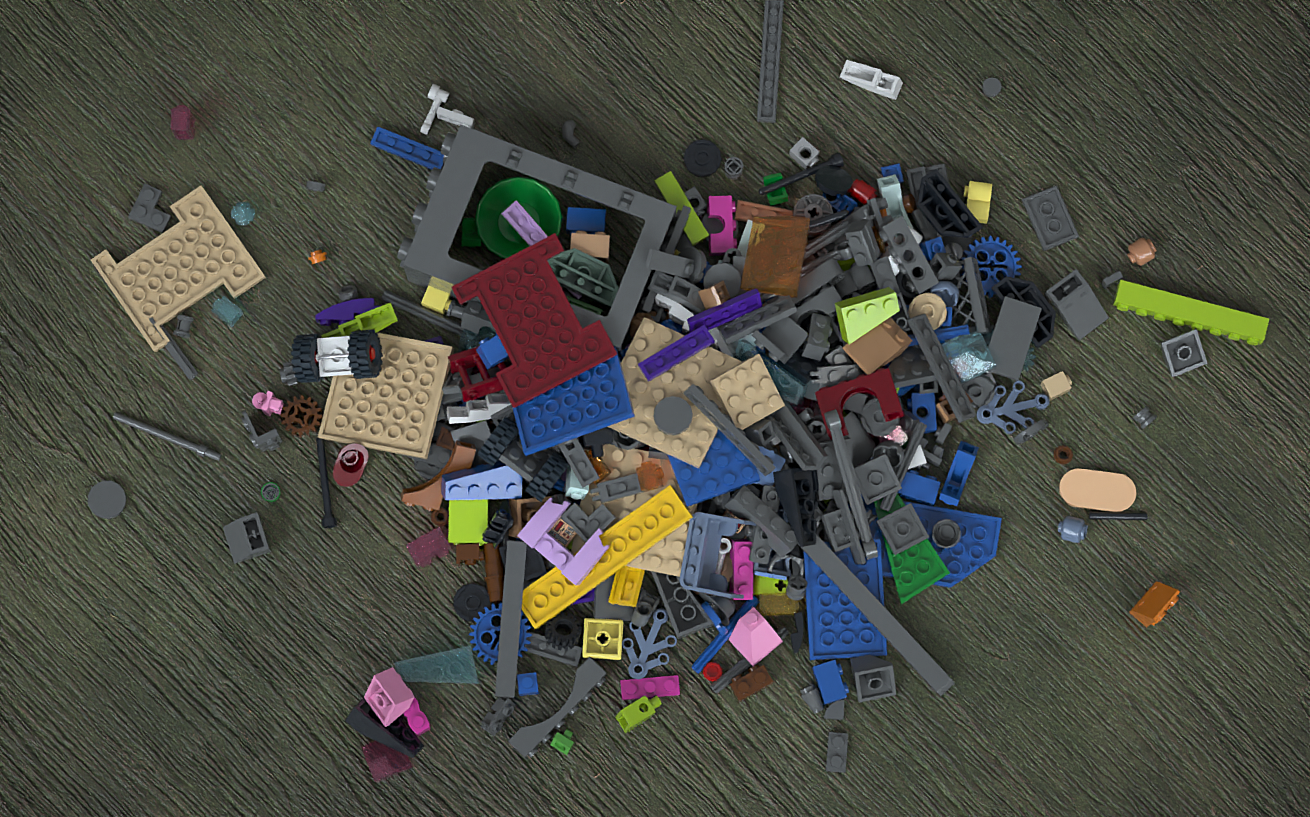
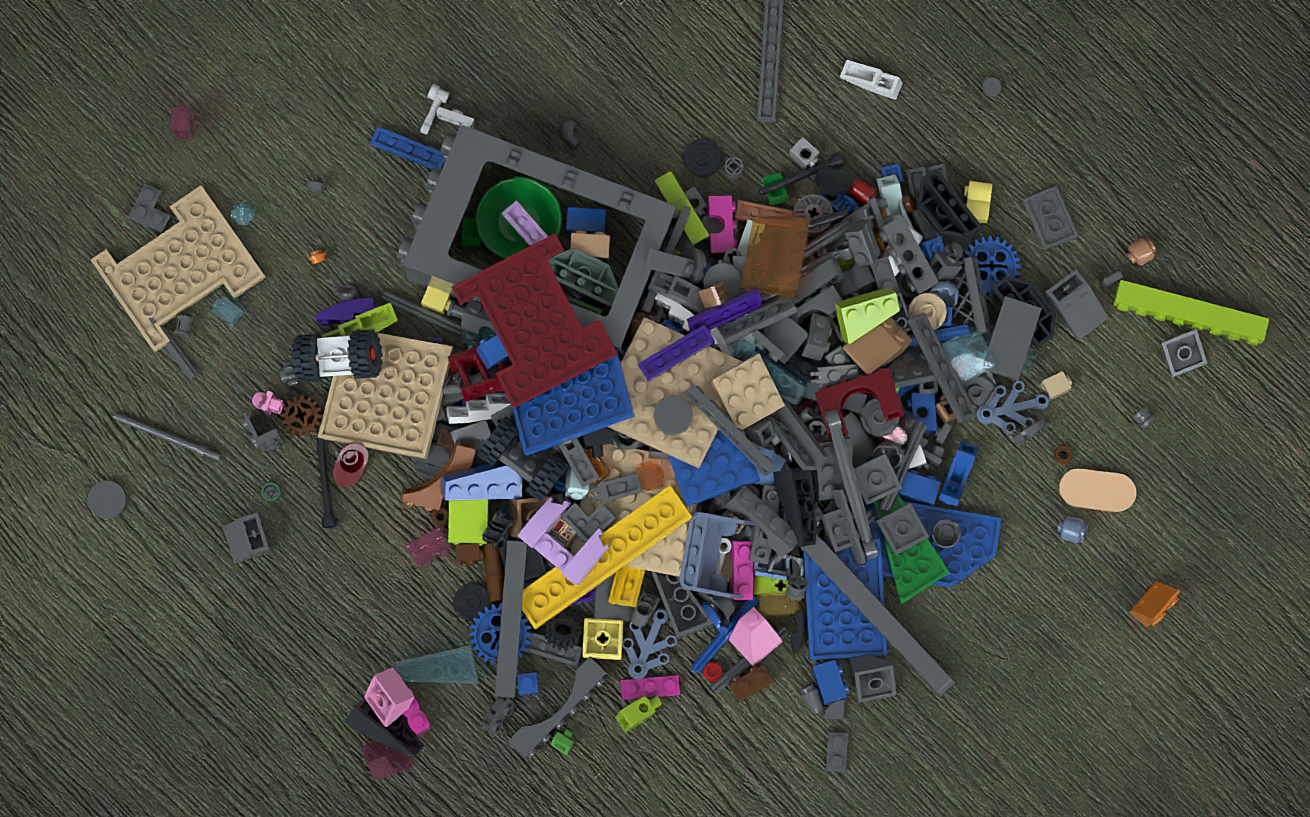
(1117, 516): black bar -> none

